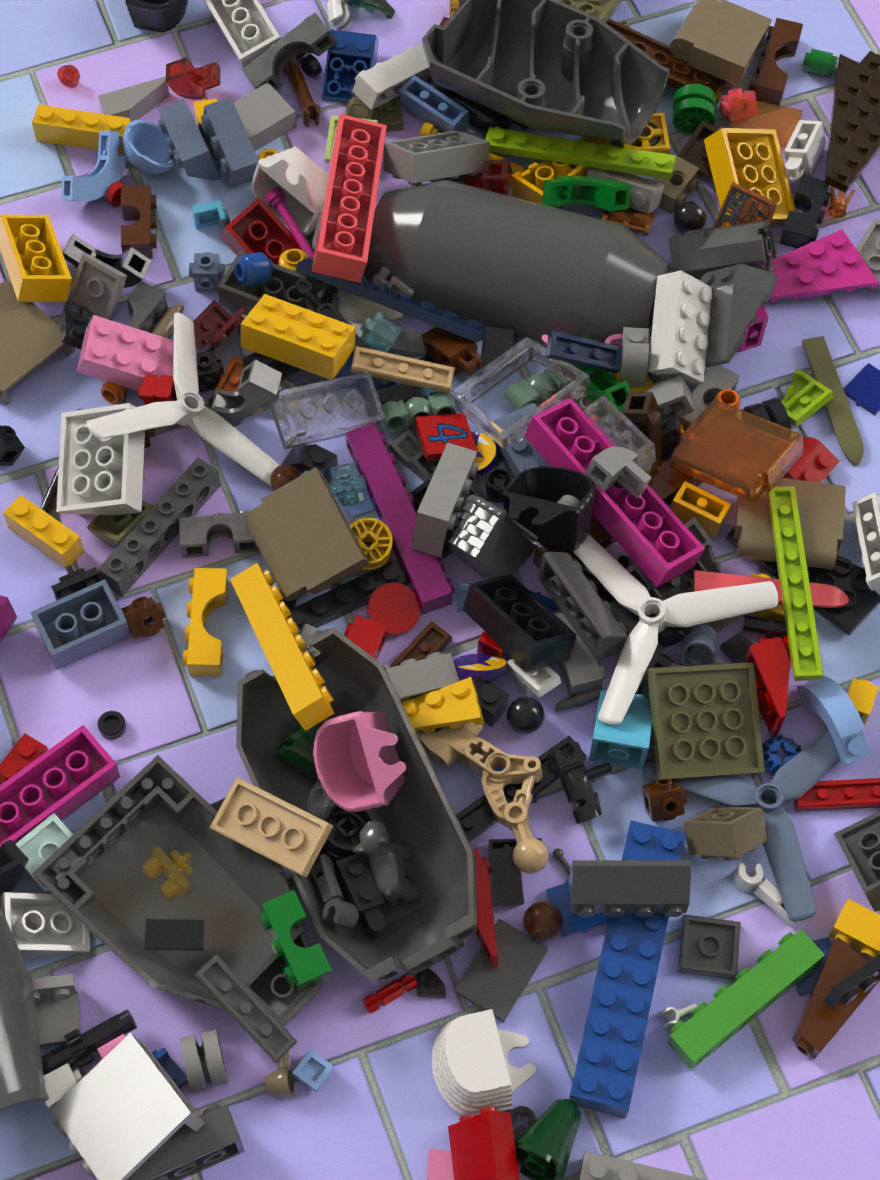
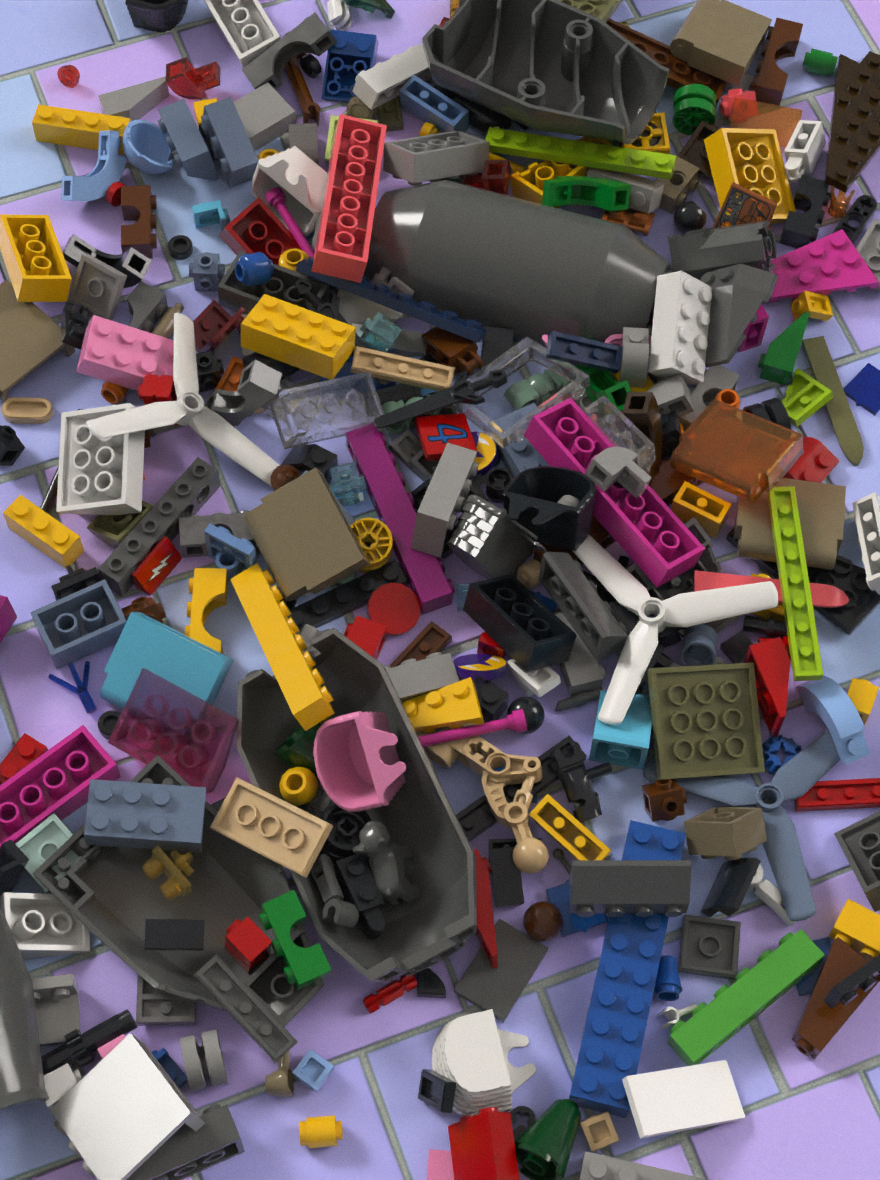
(27, 410): none -> tan tile
(81, 689): none -> clear blue plant
(145, 815): none -> sand blue brick
(156, 566): none -> red slope
(162, 1008): none -> flat silver wing
(166, 653): none -> medium azure piece
(178, 728): none -> clear pink slope
(180, 247): none -> black tile
(227, 548): none -> medium blue plate
(247, 943): none -> red piece
(298, 786): none -> yellow piece
(304, 138): none -> light grey brick
(320, 1131): none -> yellow brick
(437, 1090): none -> black tile
(461, 391): none -> black sword
(514, 721): none -> dark pink piece
(529, 573): none -> tan piece
(568, 831): none -> yellow brick
(599, 1131): none -> tan plate
(667, 982): none -> blue cone
(683, 1098): none -> white tile
(730, 886): none -> black slope
(782, 353): none -> green slope
(813, 303): none -> yellow bracket
(854, 214): none -> black beam

